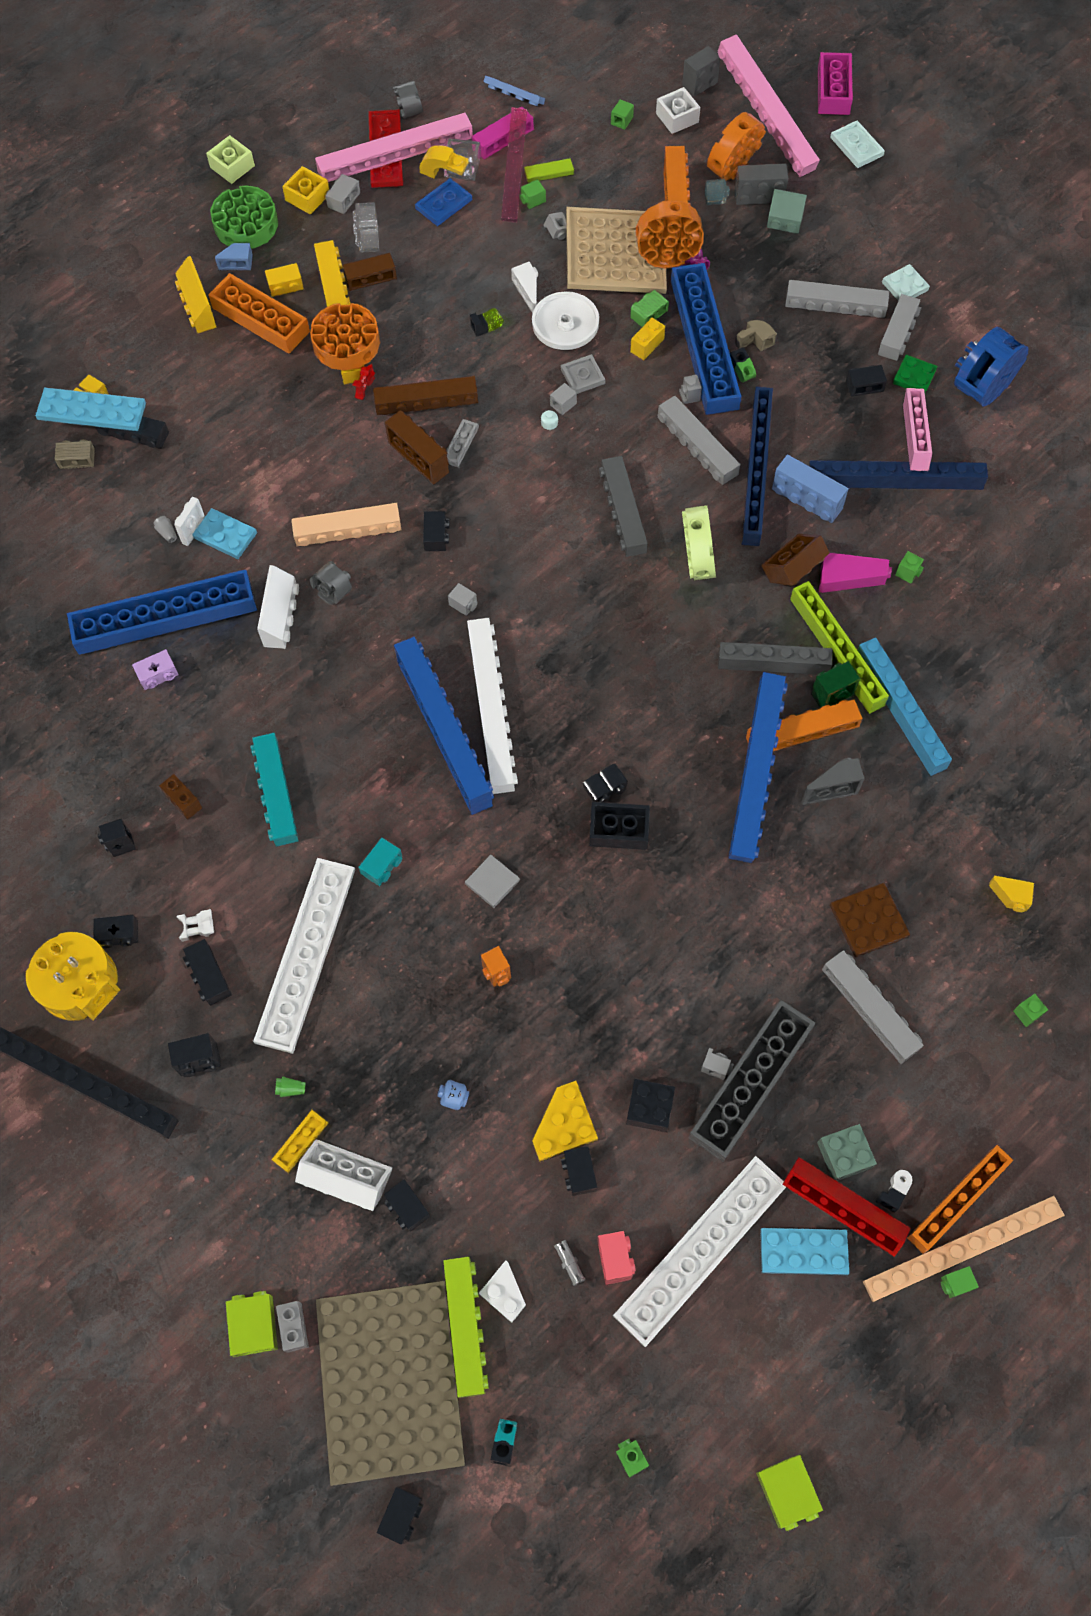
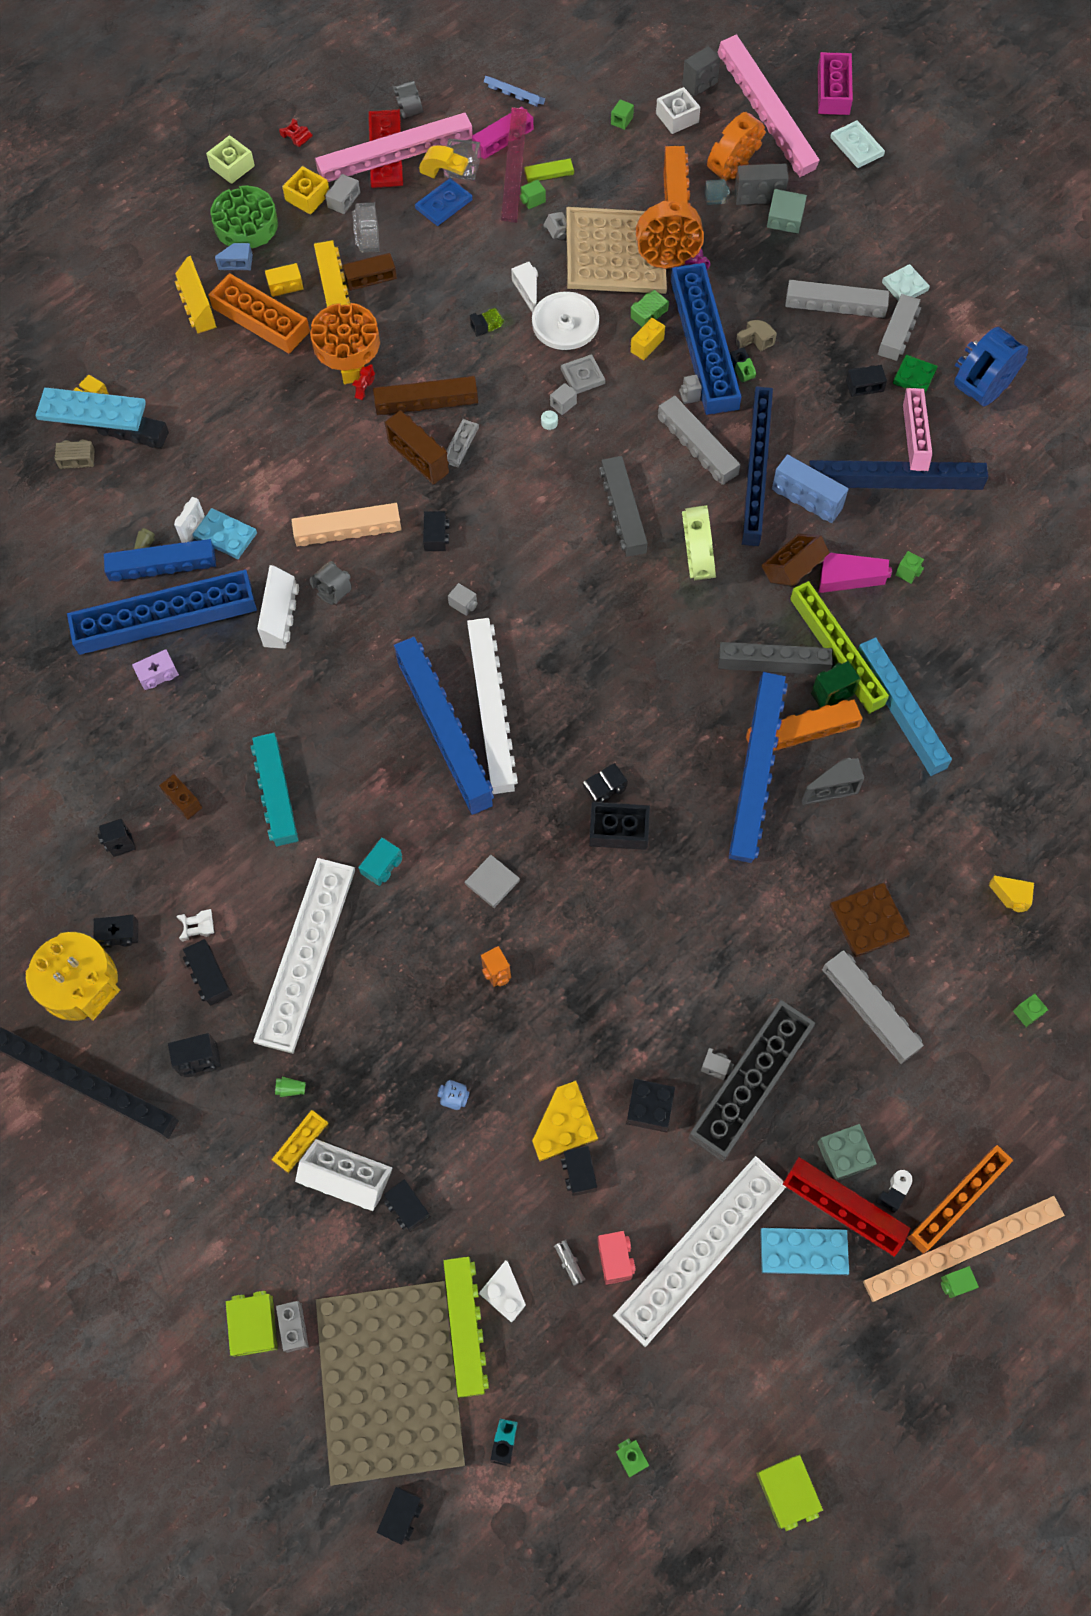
(144, 539): none -> olive cone
(159, 560): none -> blue brick
(165, 528): light grey cone -> none
(298, 137): none -> red piece

